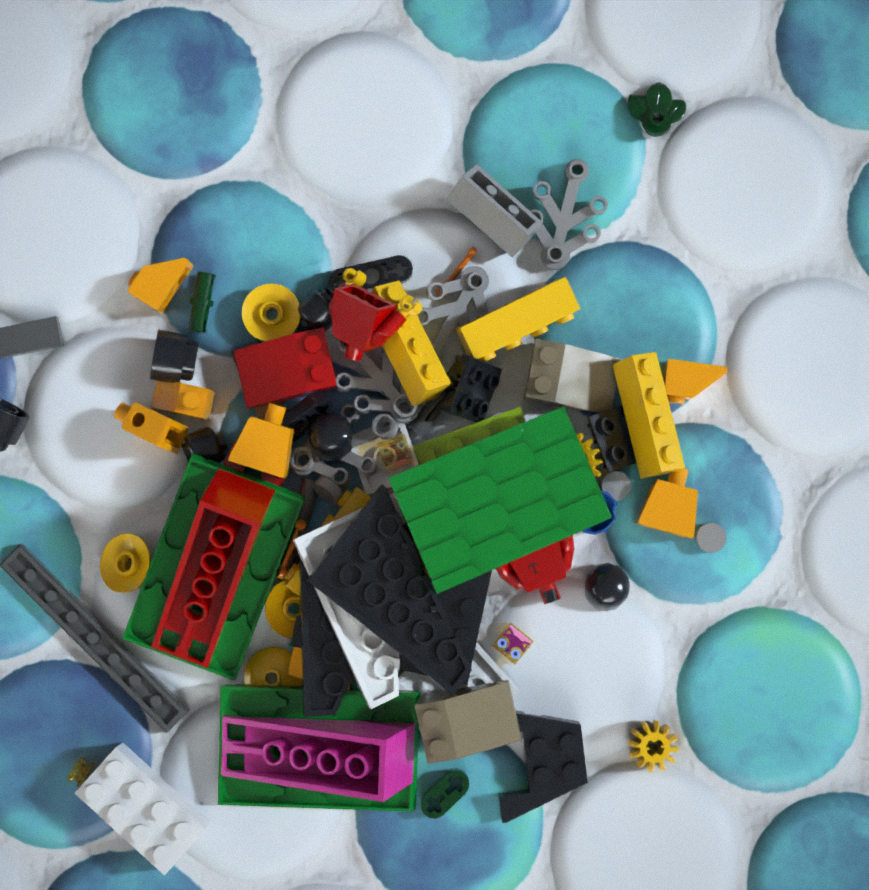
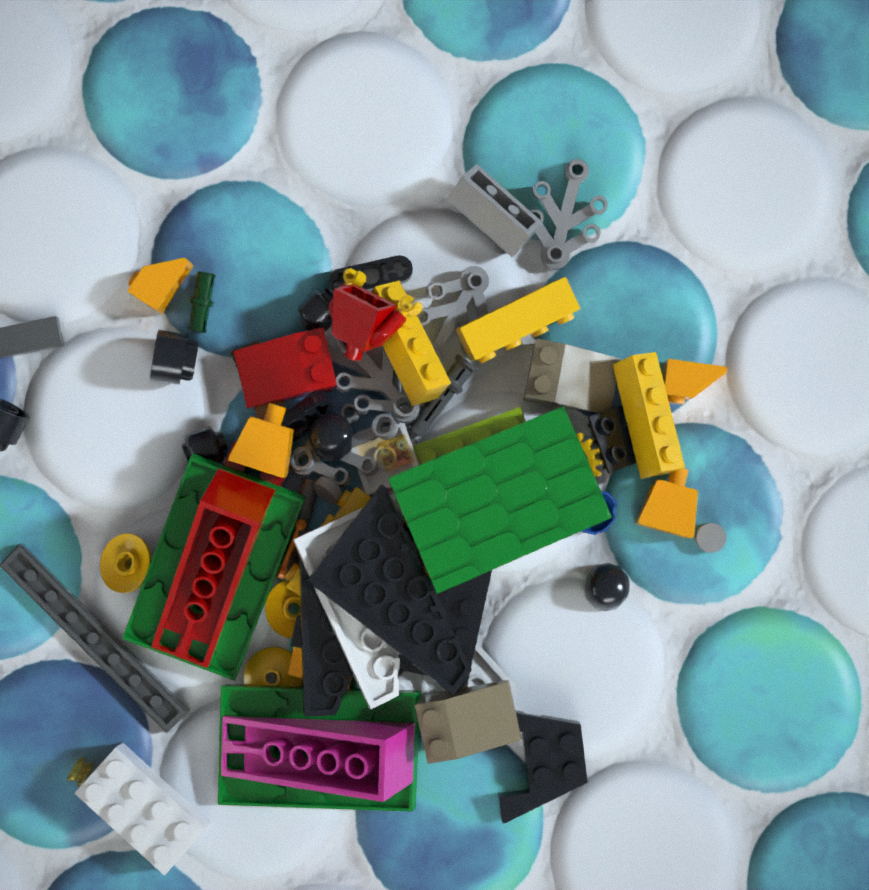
(151, 426): light orange torso -> none
(183, 399): light orange slope -> none
(268, 298): yellow dish -> none
(440, 788): dark green beam -> none
(468, 257): orange hinge -> none
(474, 389): black hinge -> none
(512, 643): tile -> none
(540, 569): red torso -> none
(616, 484): light grey tile -> none
(653, 756): yellow gear -> none
(656, 105): dark green plate -> none

